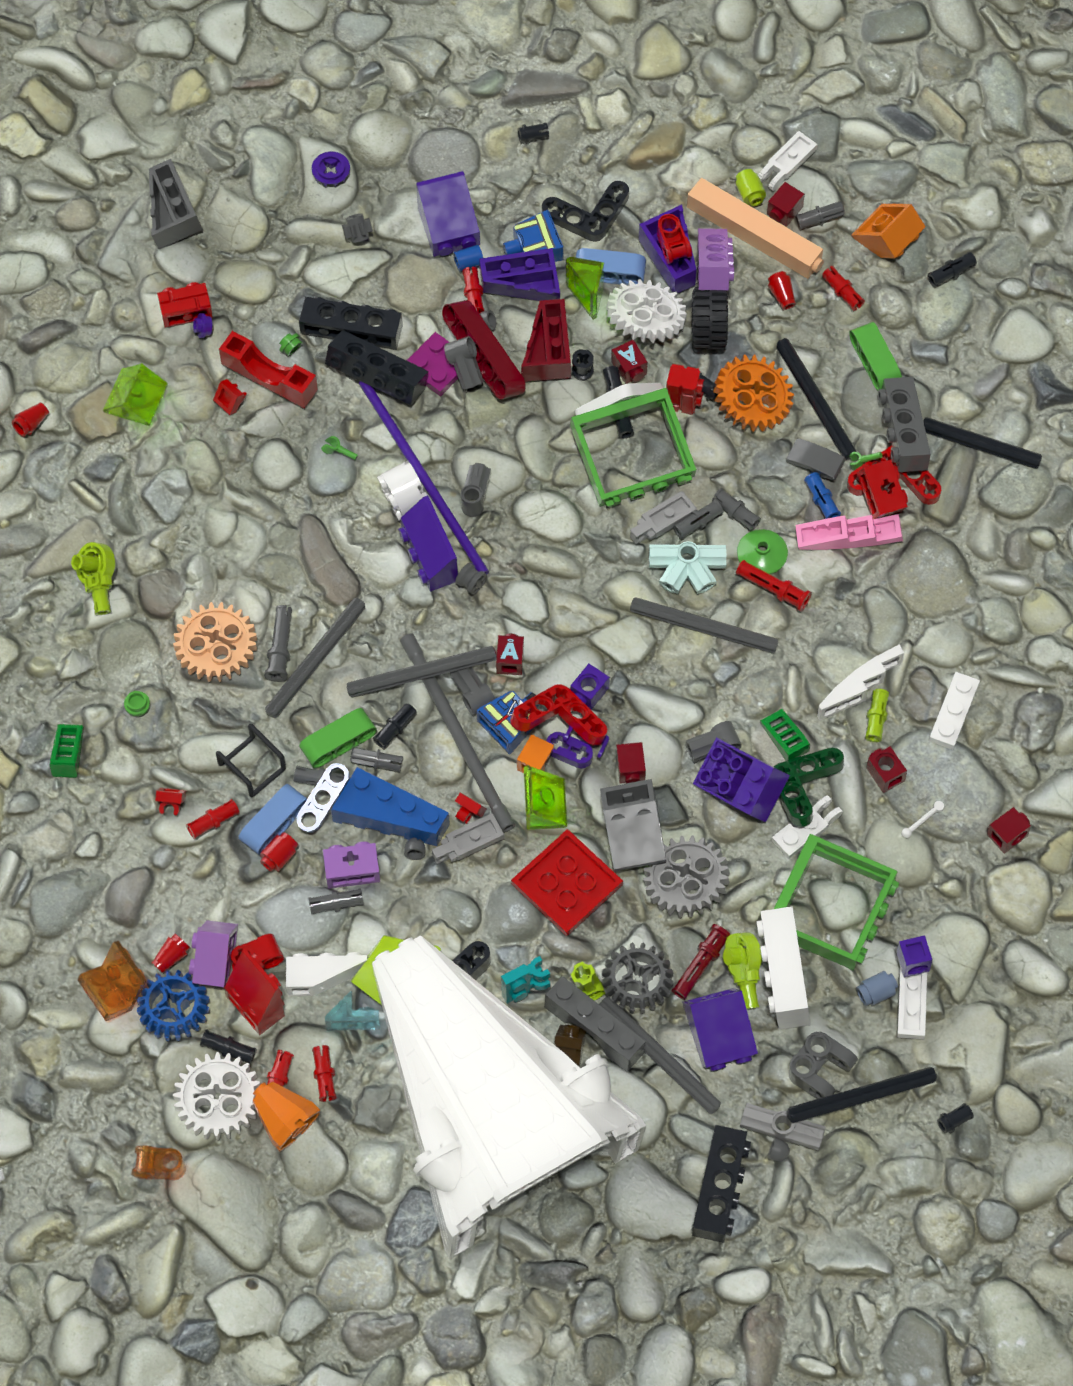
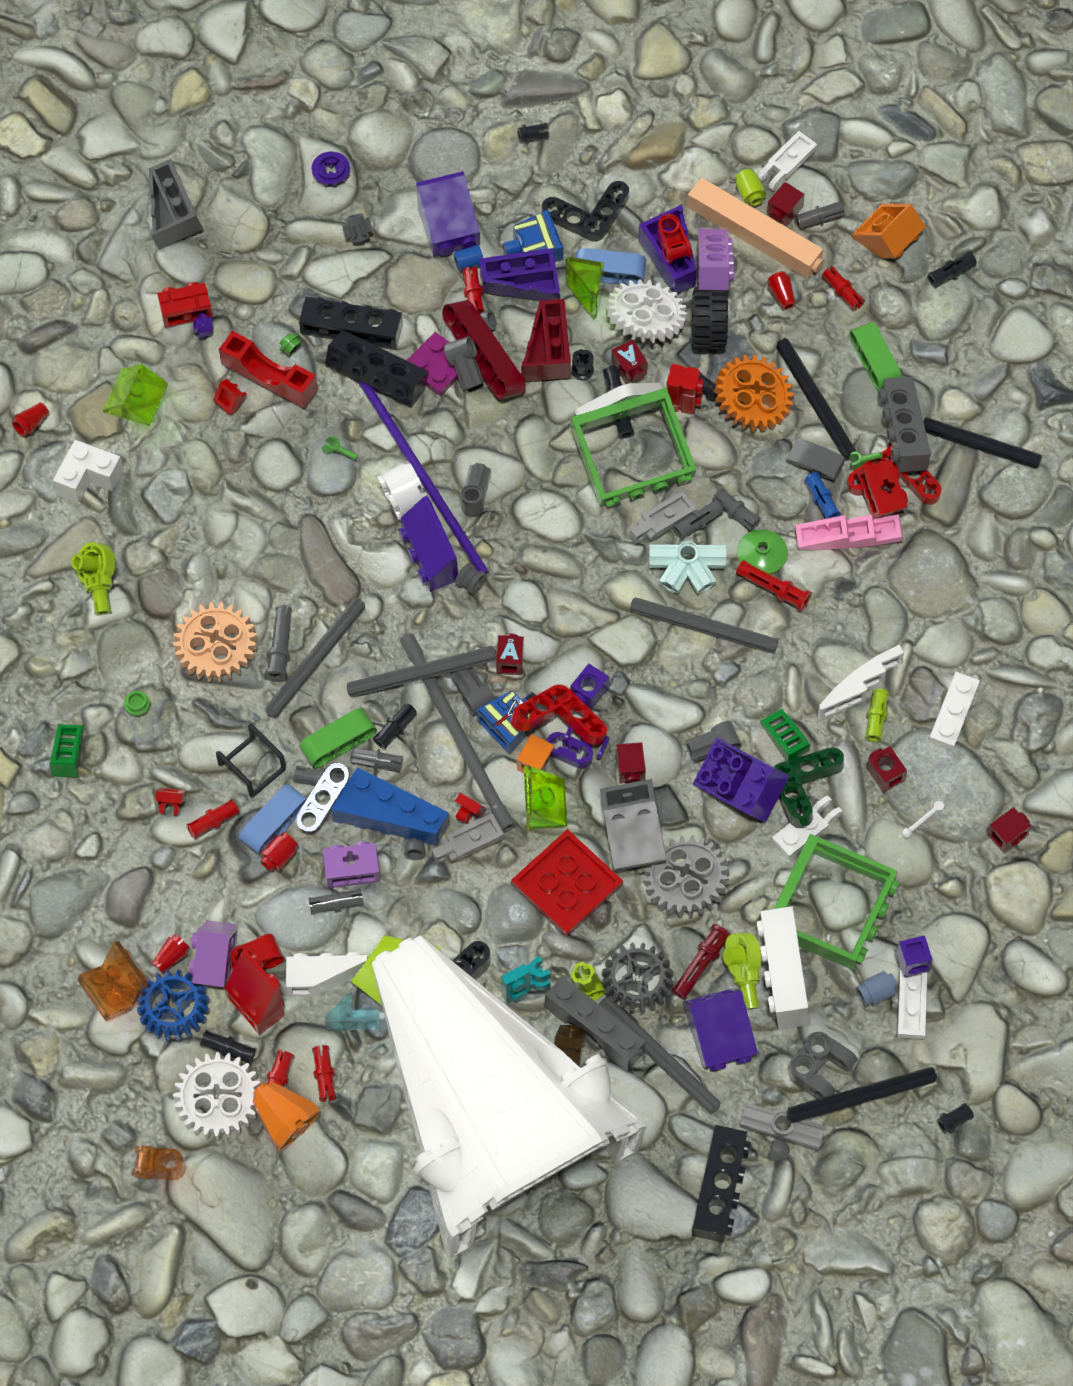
(85, 466): none -> white brick

